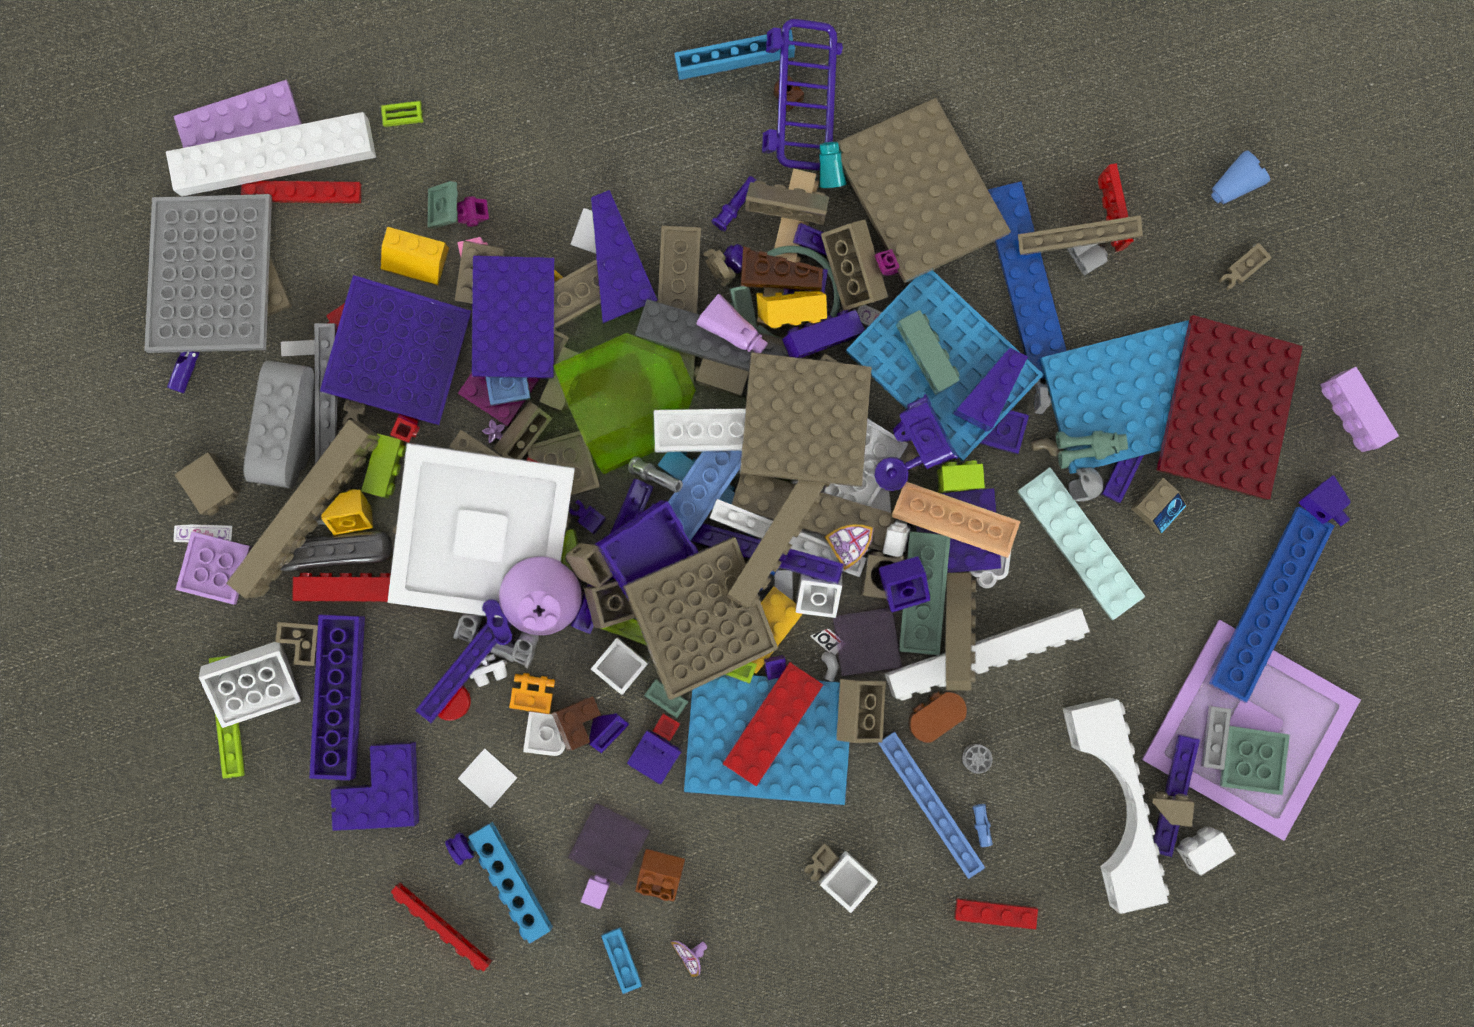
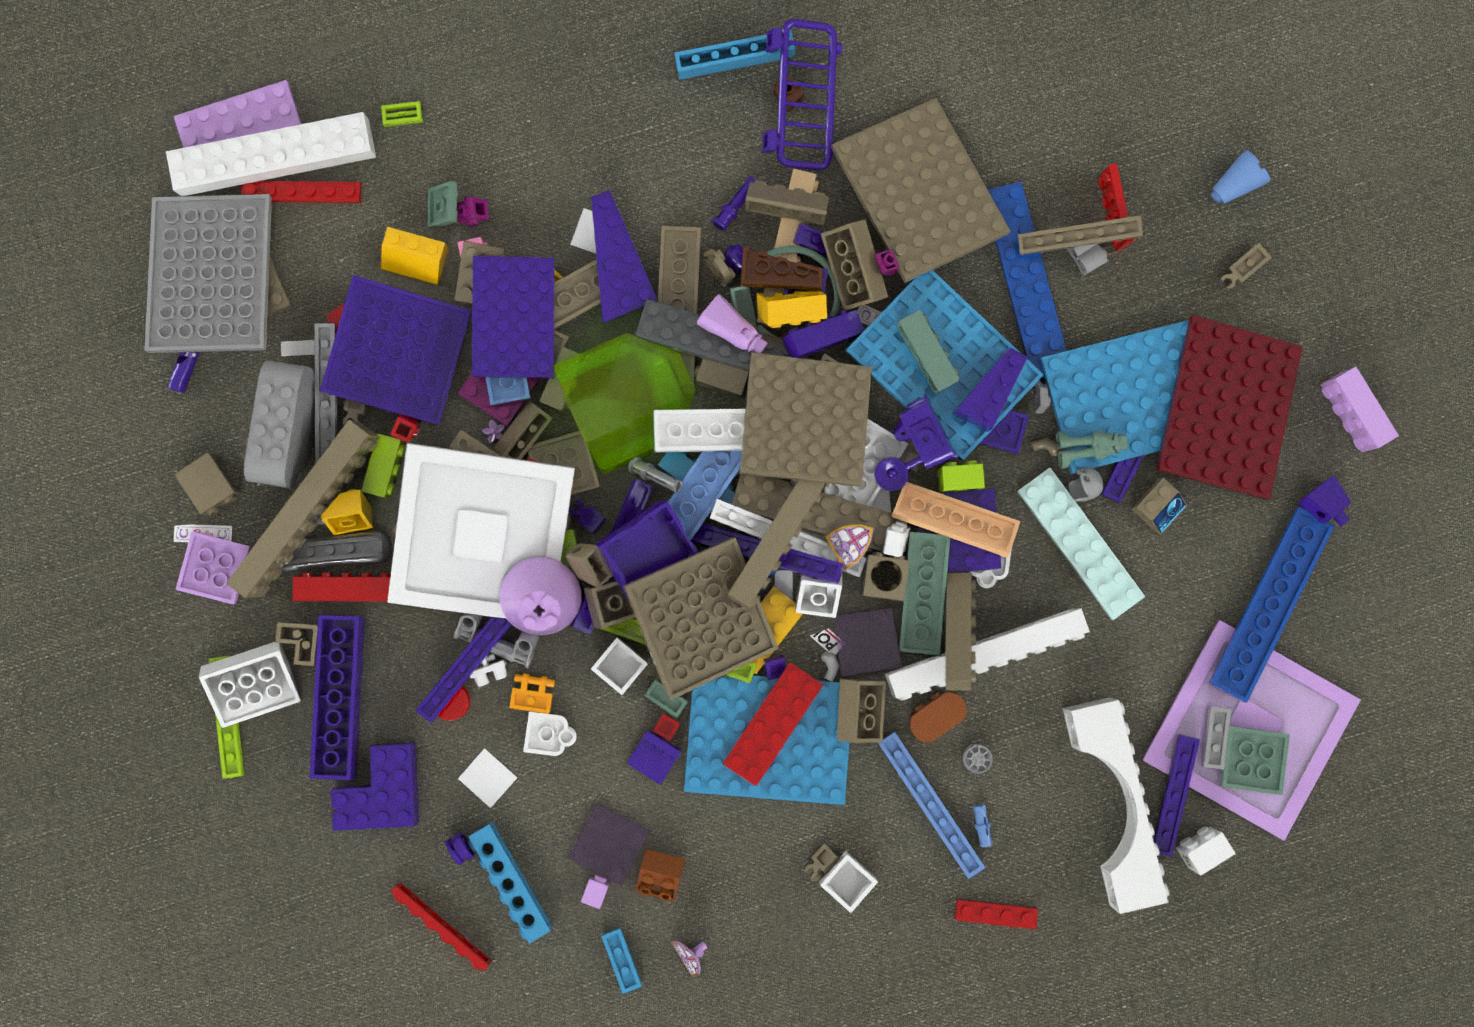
(502, 633): dark purple piece -> none
(571, 720): reddish brown brick -> none
(606, 730): dark purple slope -> none
(831, 166): teal plant -> none
(905, 584): dark purple slope -> none
(1176, 809): dark tan slope -> none

